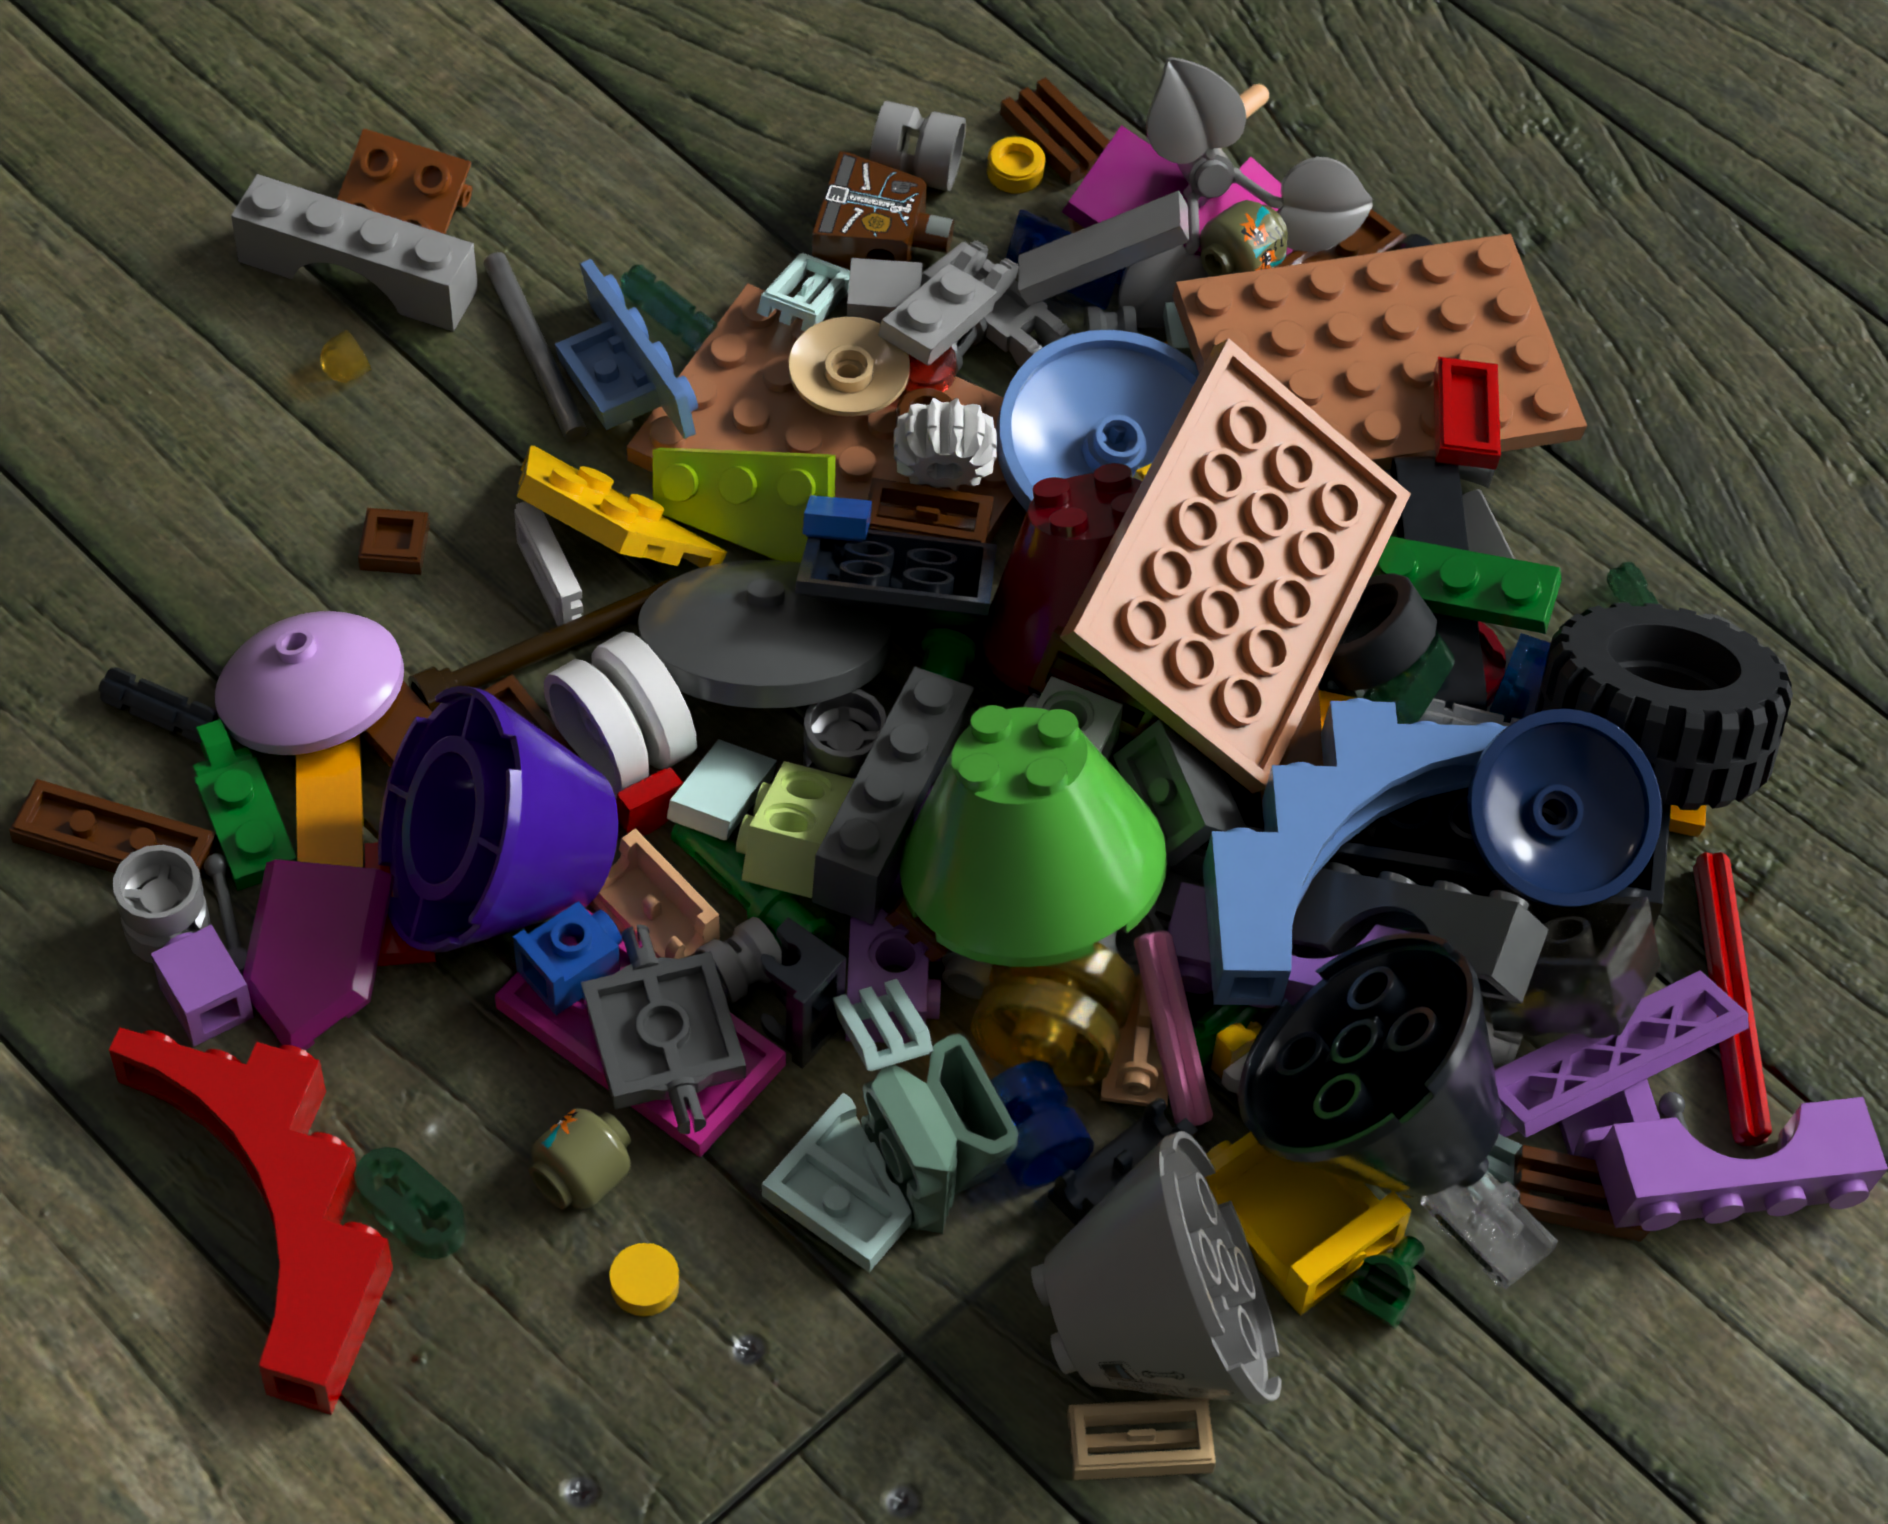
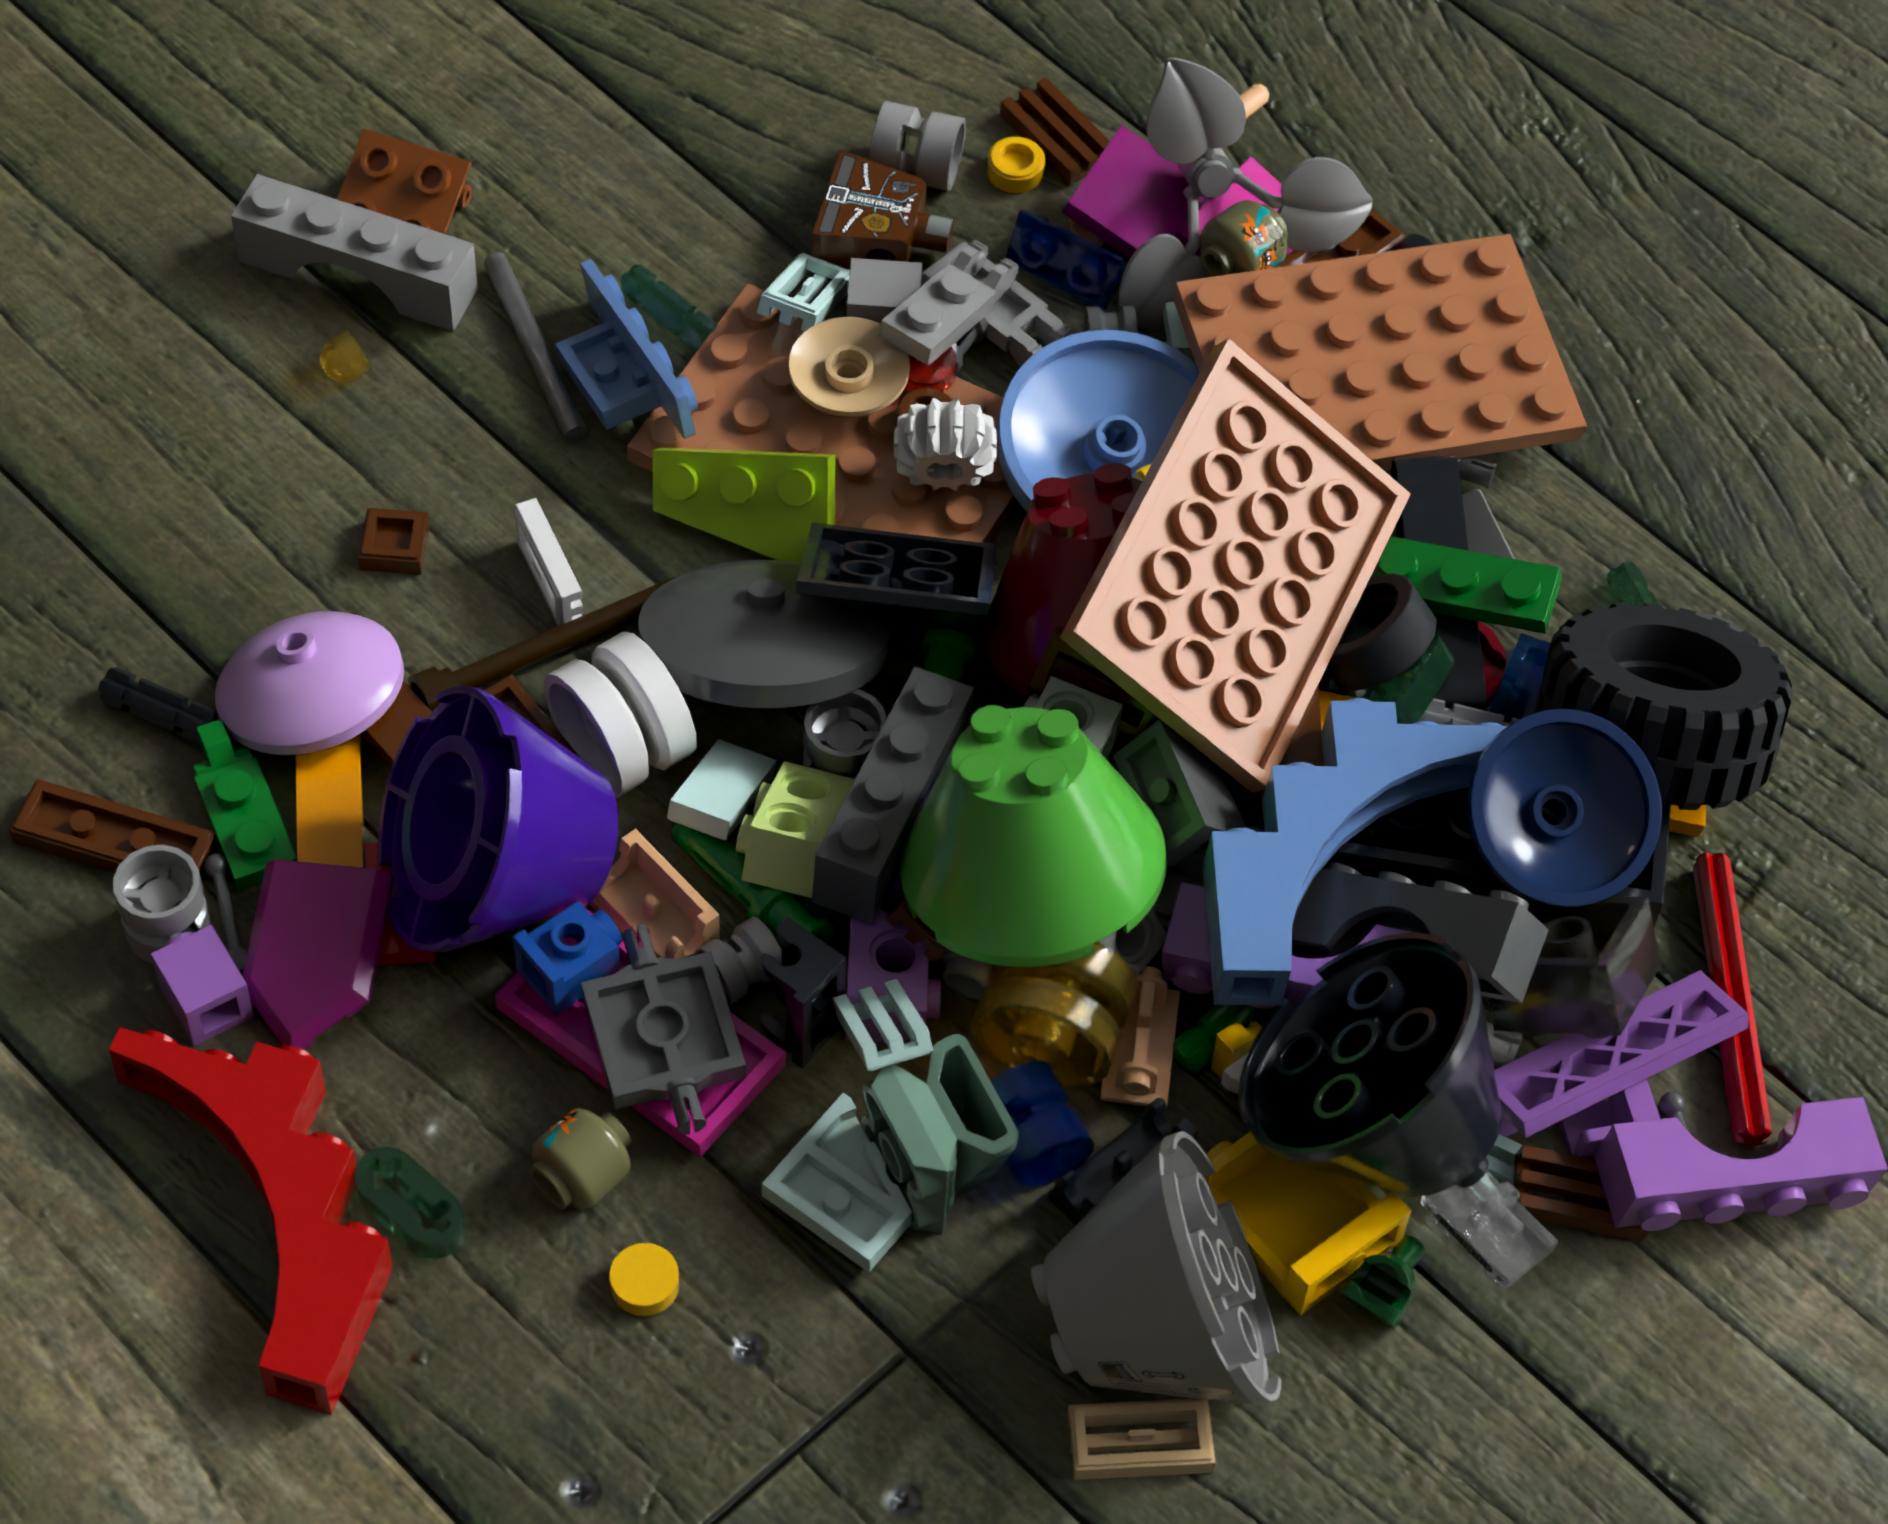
(619, 522): yellow wing -> none
(647, 802): red tile -> none
(837, 518): blue tile -> none
(927, 518): reddish brown tile -> none
(1103, 248): light grey tile -> none
(1173, 1027): bright pink axle -> none
(1466, 413): red tile -> none

